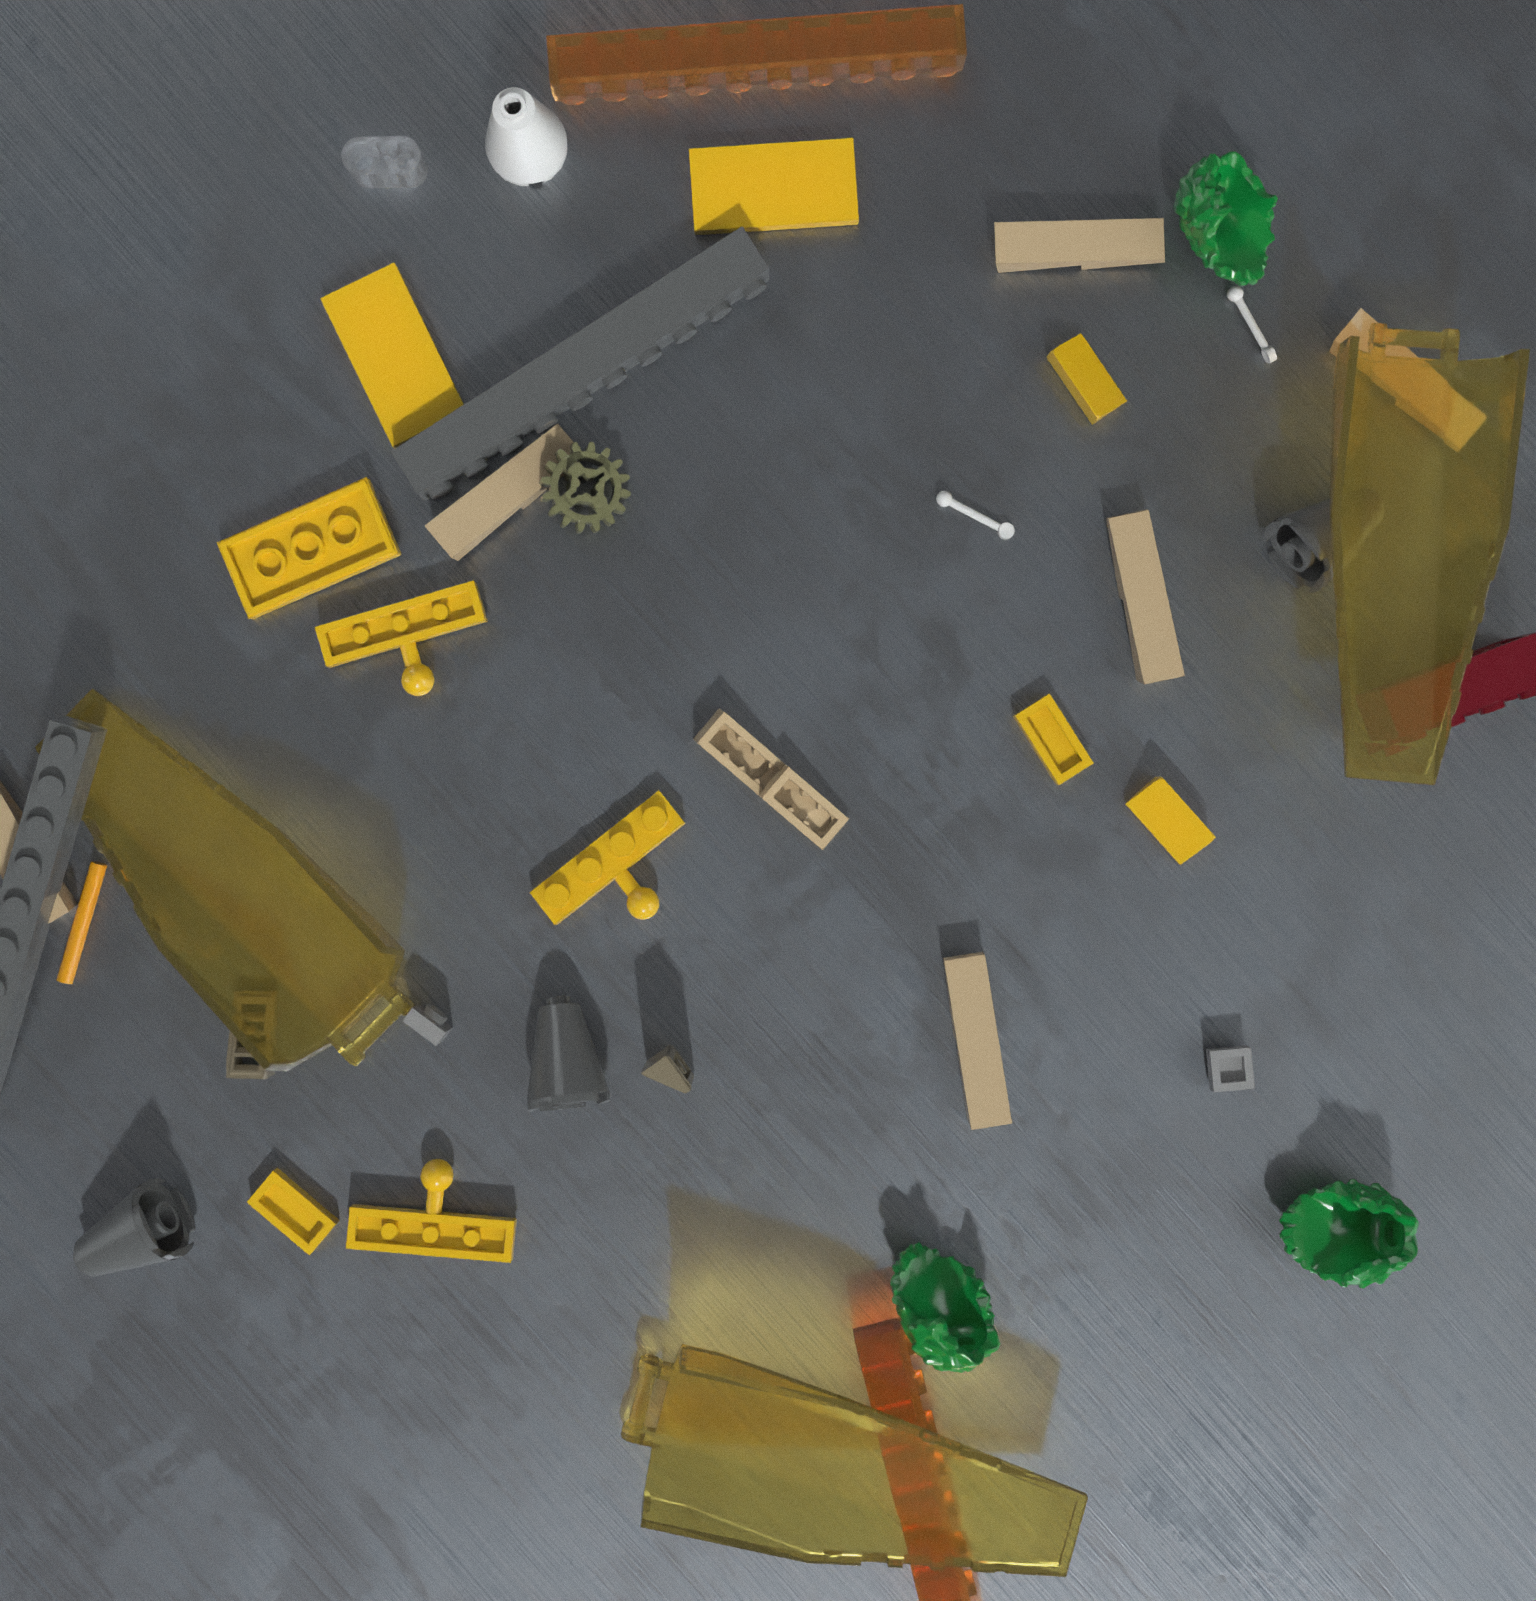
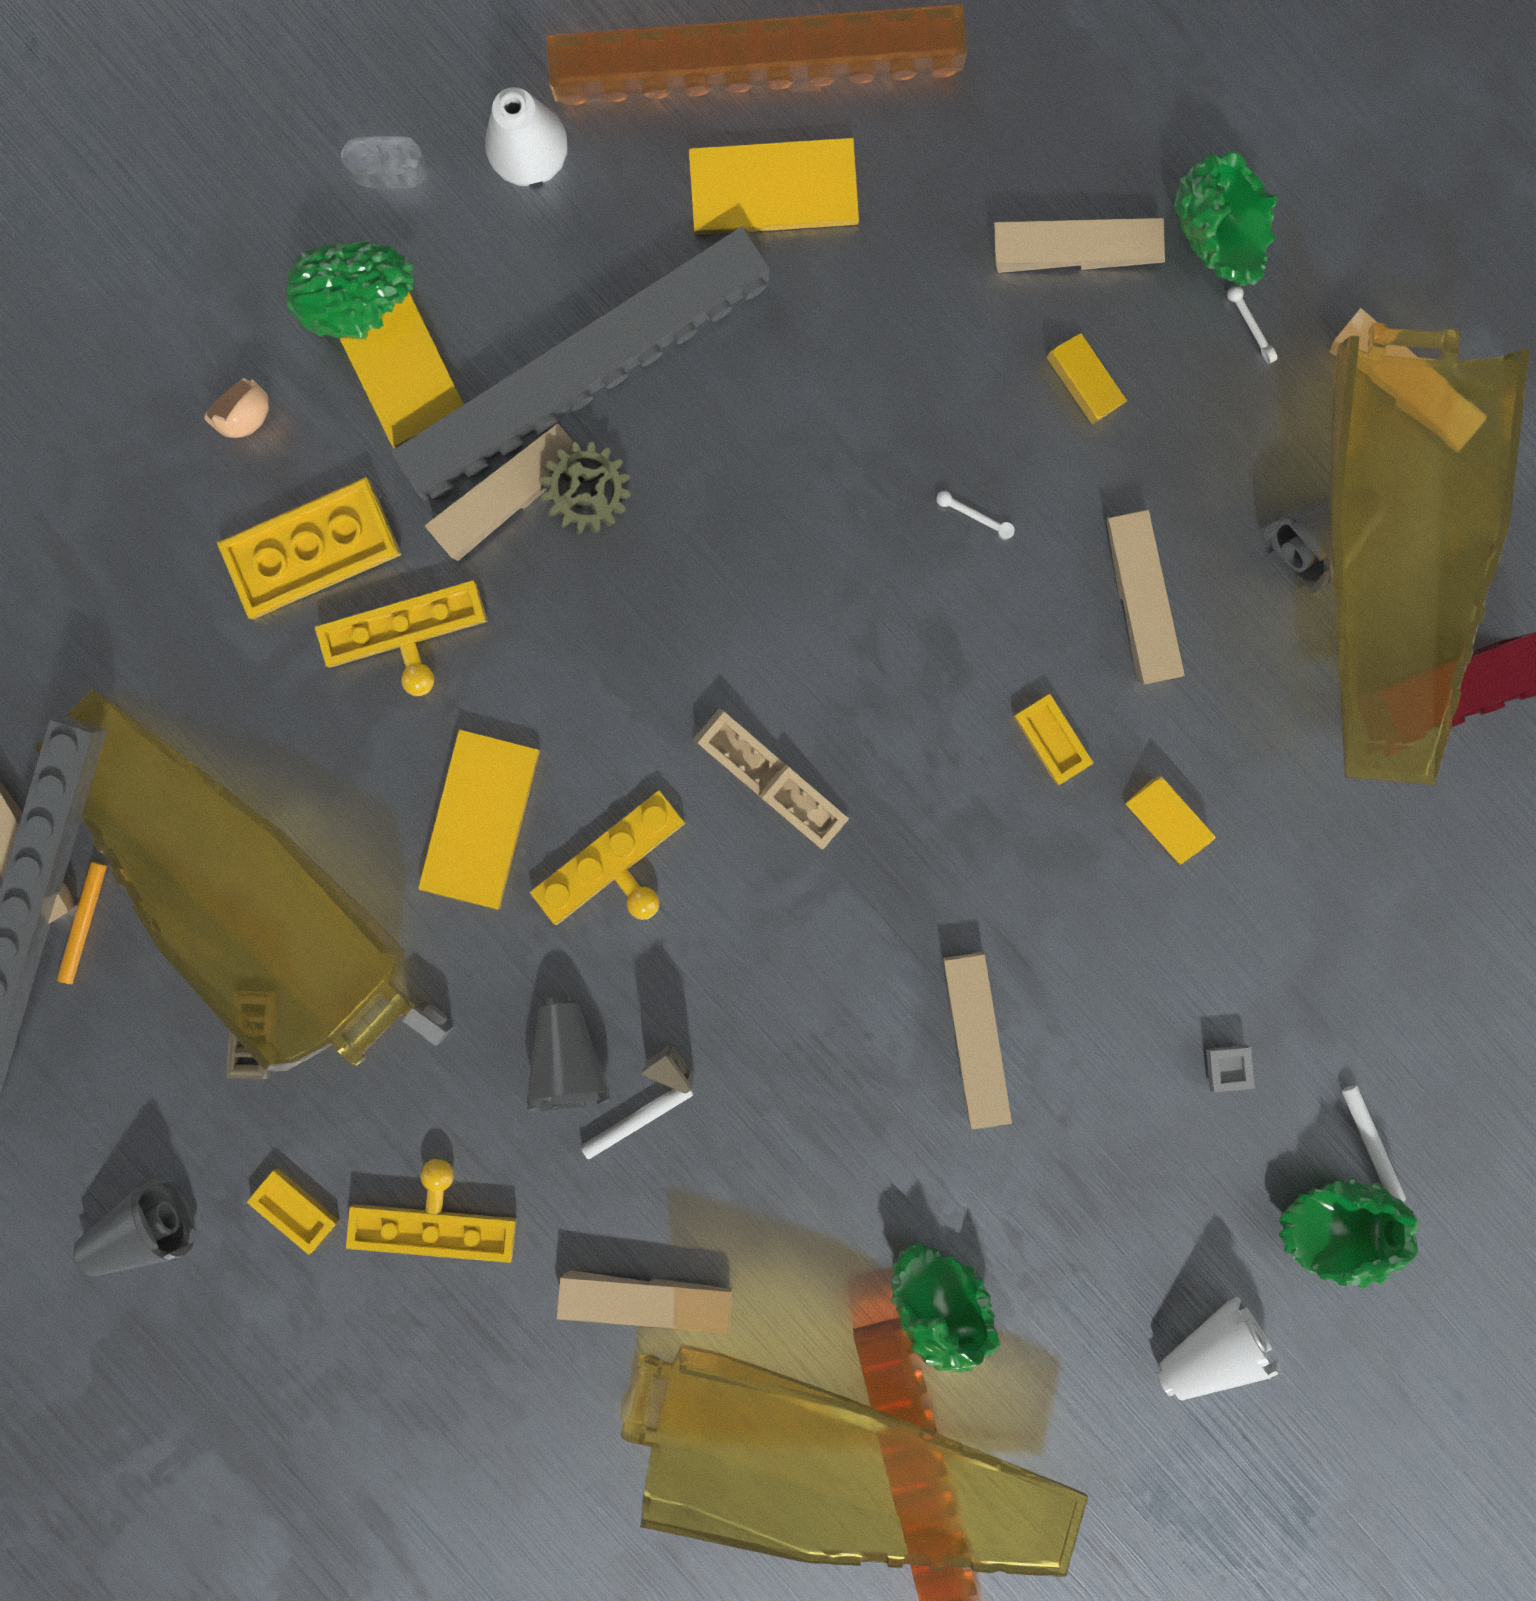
(239, 410): none -> light nougat hair
(347, 287): none -> green hair
(479, 819): none -> yellow tile
(633, 1122): none -> white bar
(643, 1303): none -> tan slope
(1219, 1355): none -> white cone
(1372, 1141): none -> white bar

